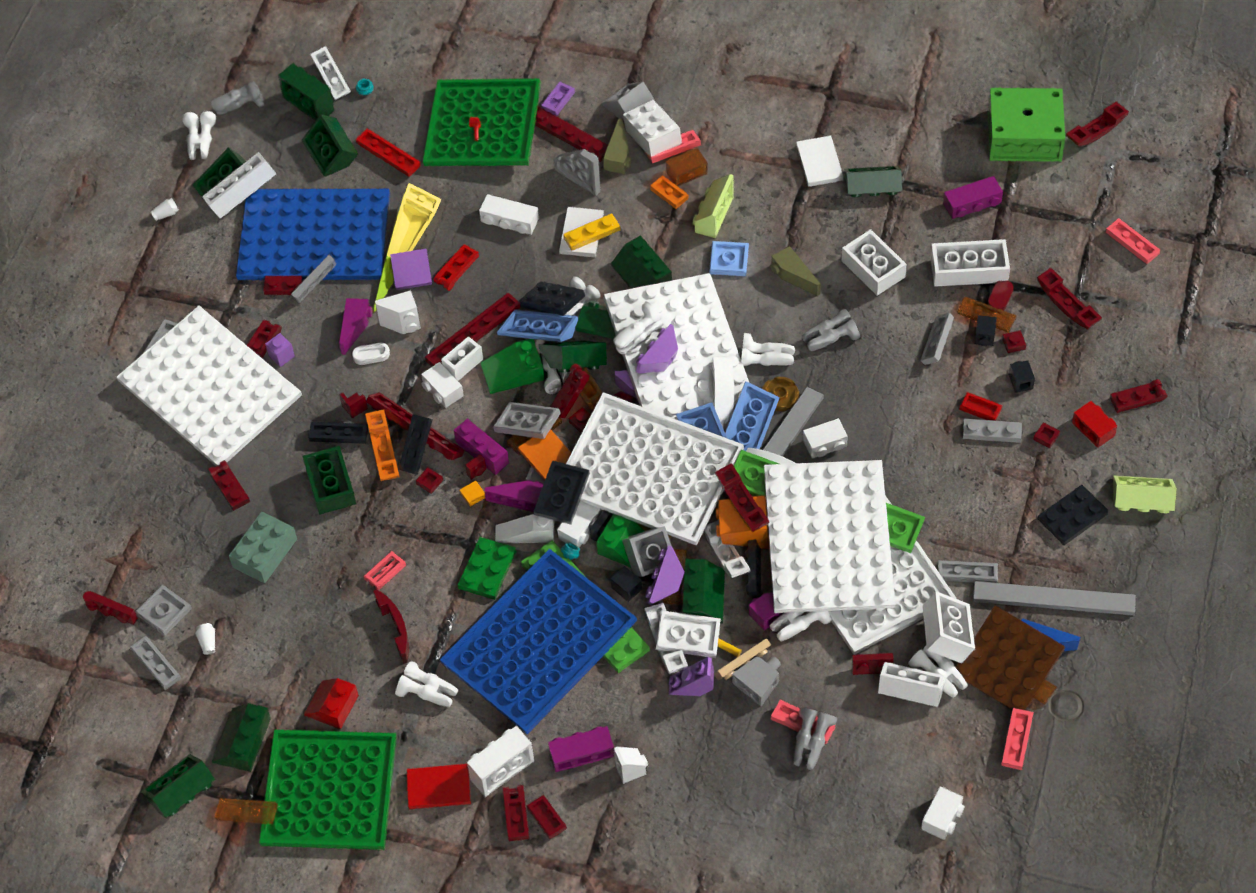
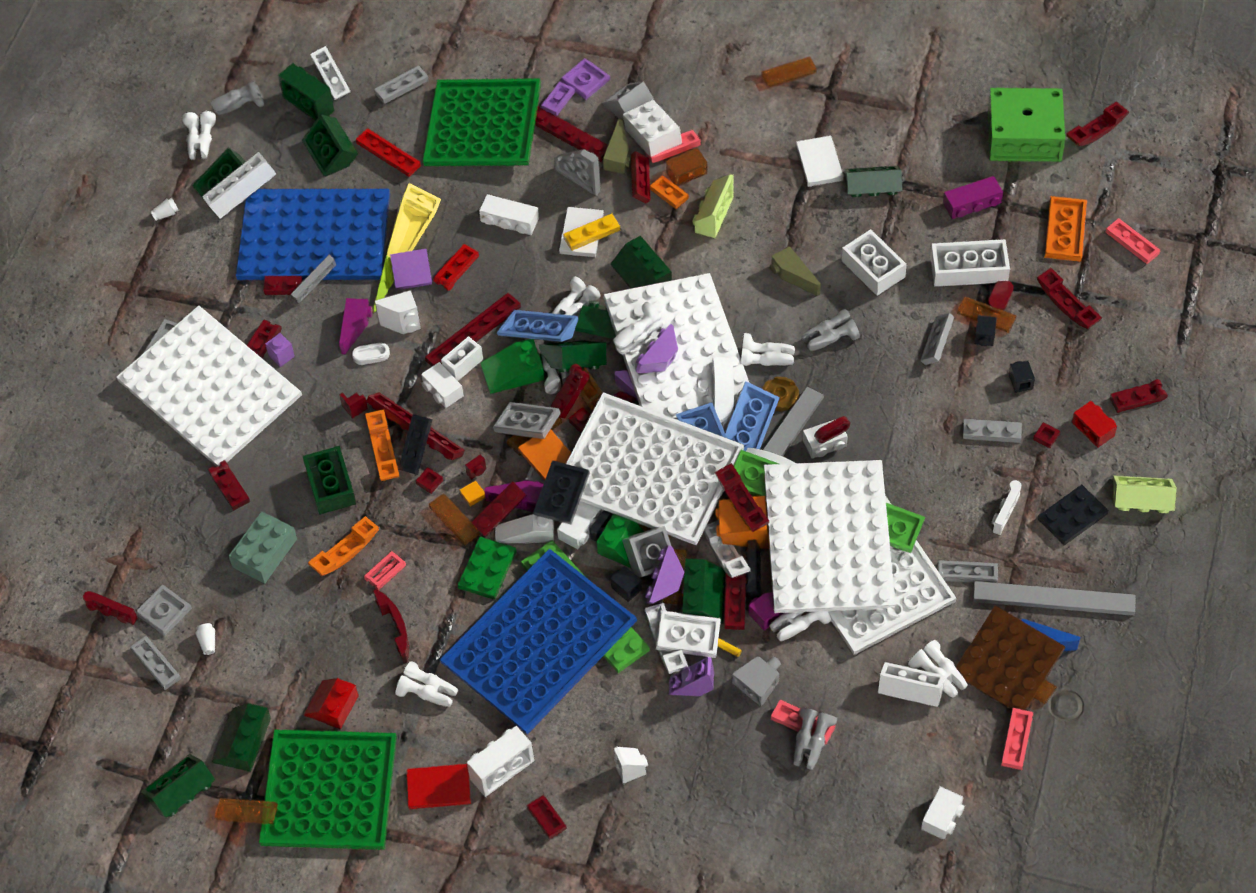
(338, 432): black plate -> none
(346, 549): none -> orange slope
(364, 87): teal plate -> none
(401, 84): none -> light grey plate
(454, 519): none -> clear orange tile
(475, 123): red hand -> none
(478, 442): magenta brick -> none
(499, 509): none -> dark red plate
(516, 813): dark red plate -> none
(552, 298): black plate -> none
(570, 551): teal plate -> none
(581, 748): magenta brick -> none
(585, 78): none -> medium lavender tile
(640, 177): none -> dark red plate
(729, 258): light blue tile -> none
(735, 602): none -> dark red plate
(758, 651): tan plate -> none
(789, 72): none -> clear orange tile
(832, 429): none -> dark red tile
(870, 663): dark red plate -> none
(948, 627): white brick -> none
(980, 407): red tile -> none
(1006, 506): none -> white plate
(1014, 341): dark red plate -> none
(1065, 228): none -> orange tile

